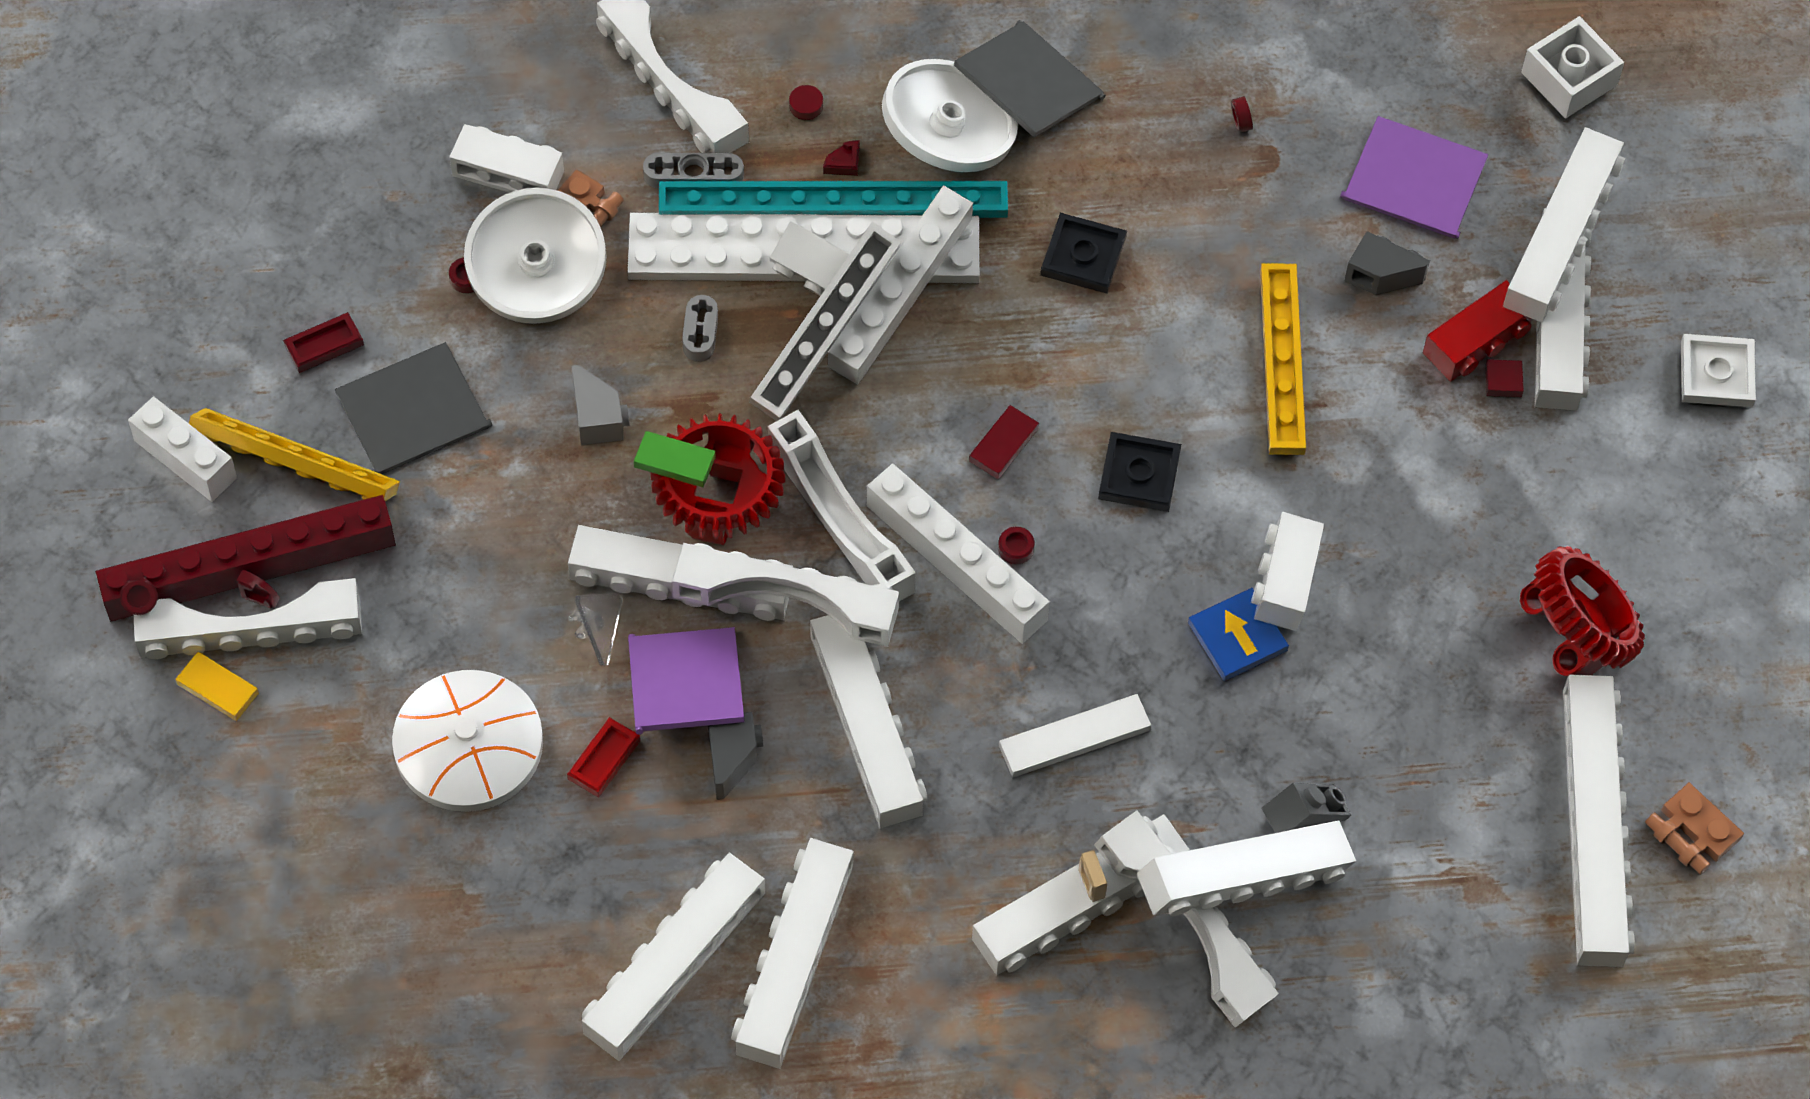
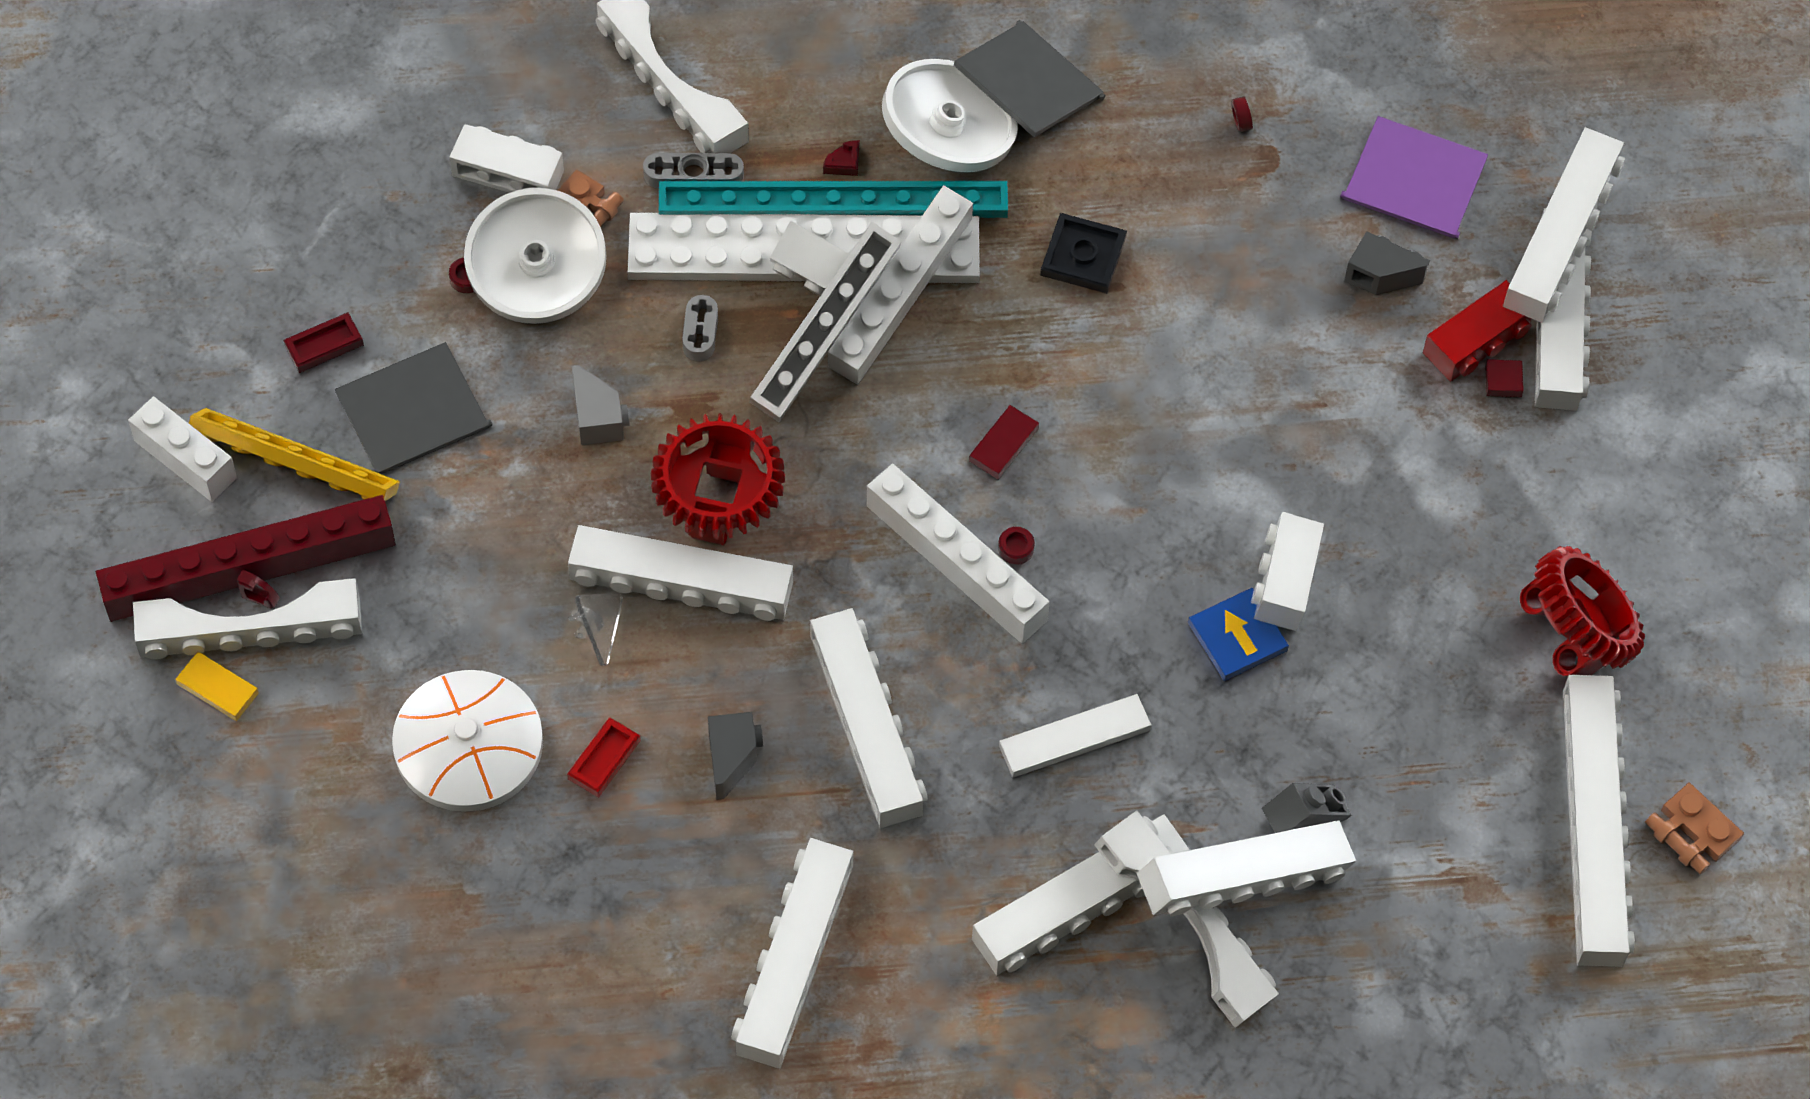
(138, 596): dark red tile -> none
(673, 956): white brick -> none
(674, 459): bright green tile -> none
(685, 679): medium lavender piece -> none
(715, 575): white arch -> none
(806, 102): dark red tile -> none
(812, 473): white arch -> none
(1092, 876): tan tile -> none
(1139, 471): black tile -> none
(1283, 359): yellow plate -> none
(1572, 67): white brick -> none
(1718, 370): white plate -> none

